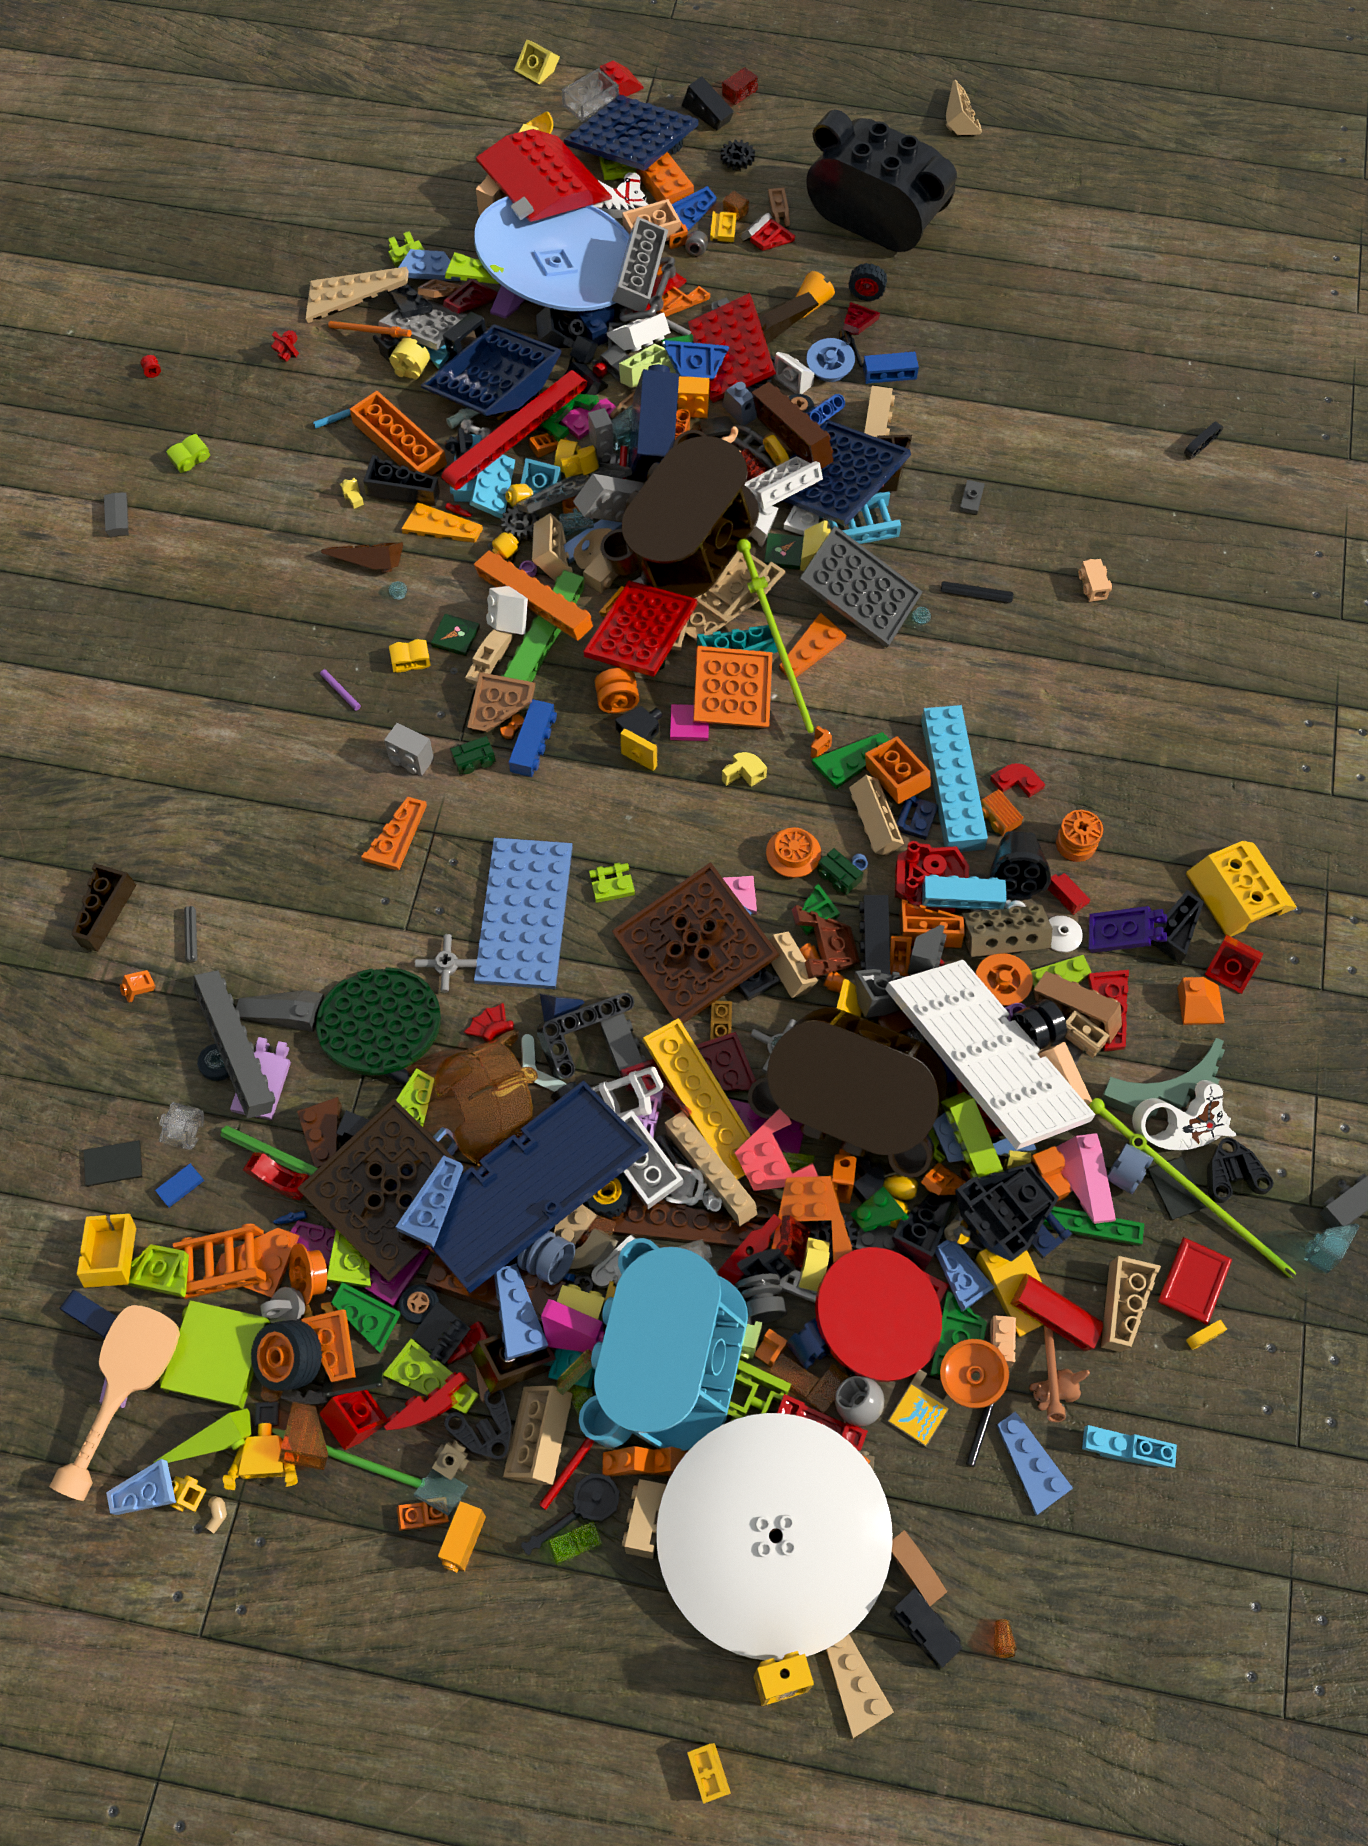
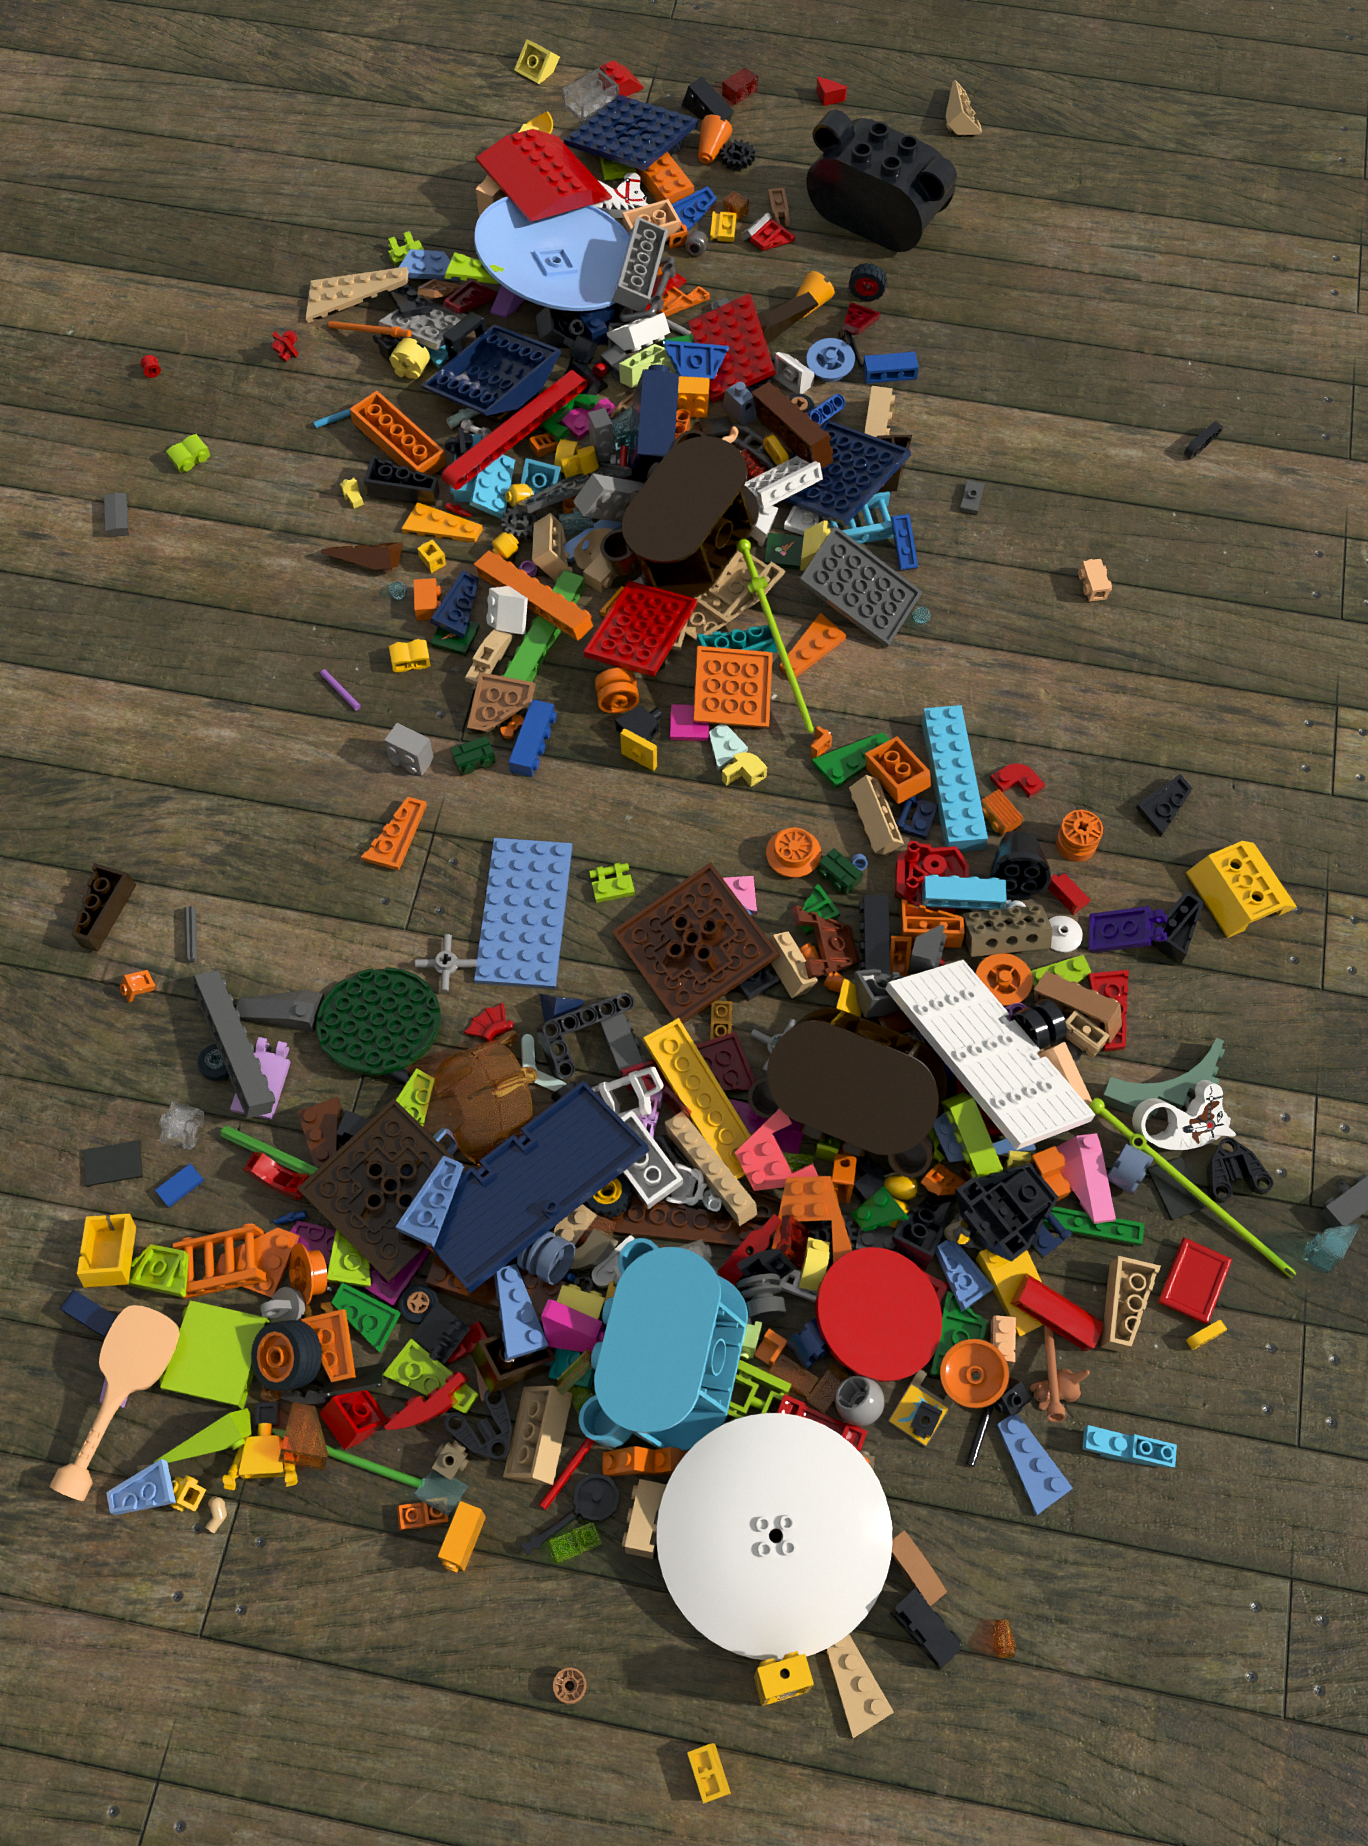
(426, 598): none -> orange brick
(431, 556): none -> yellow brick
(456, 606): none -> dark blue wing
(522, 208): light grey tile -> none
(574, 1676): none -> medium nougat wheel
(712, 137): none -> orange cone
(725, 745): none -> light aqua wing
(828, 1148): none -> lime slope
(830, 91): none -> red slope
(904, 542): none -> blue tile
(929, 1411): none -> black brick
(976, 591): black axle -> none
(1013, 1398): none -> black brick
(1164, 803): none -> black wing
(1200, 1001): orange slope -> none
(1234, 964): red slope -> none

